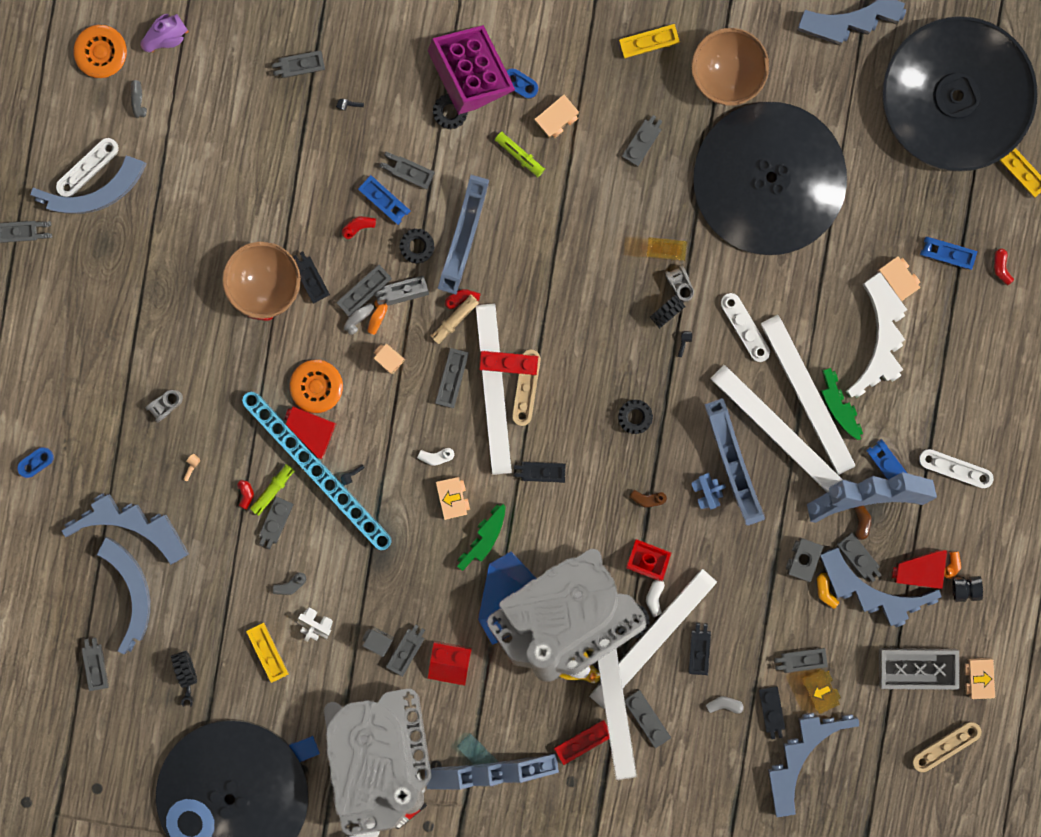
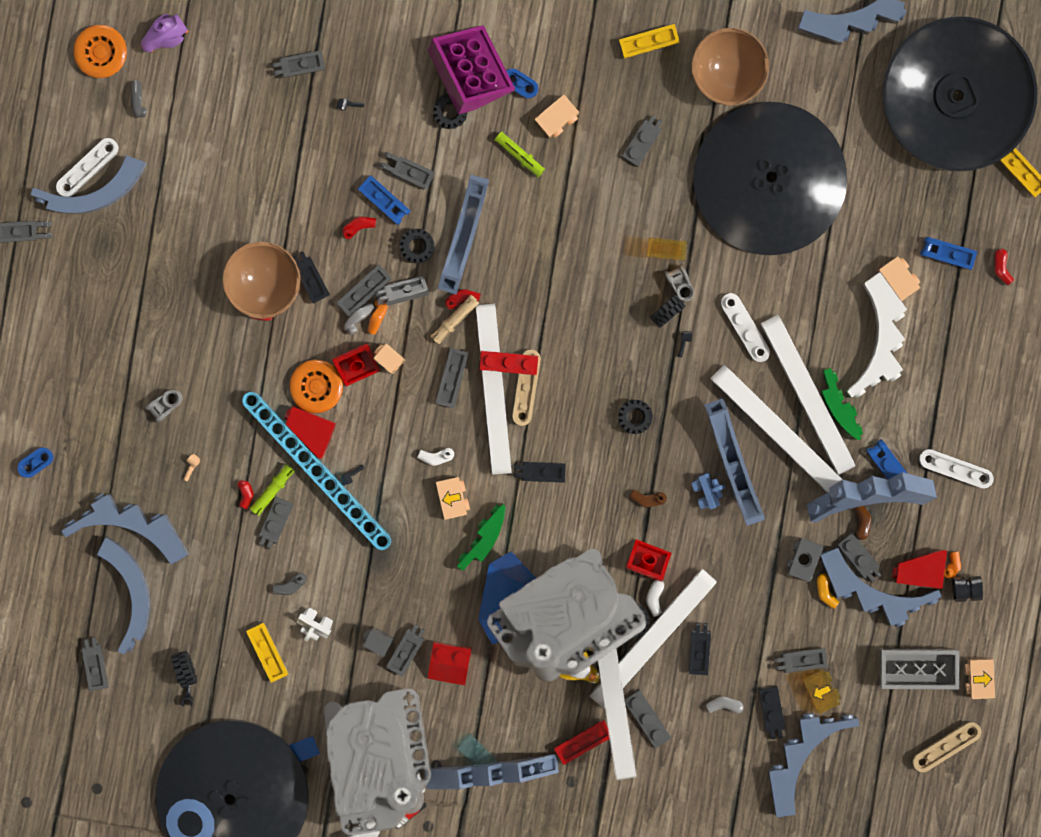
(356, 364): none -> red slope

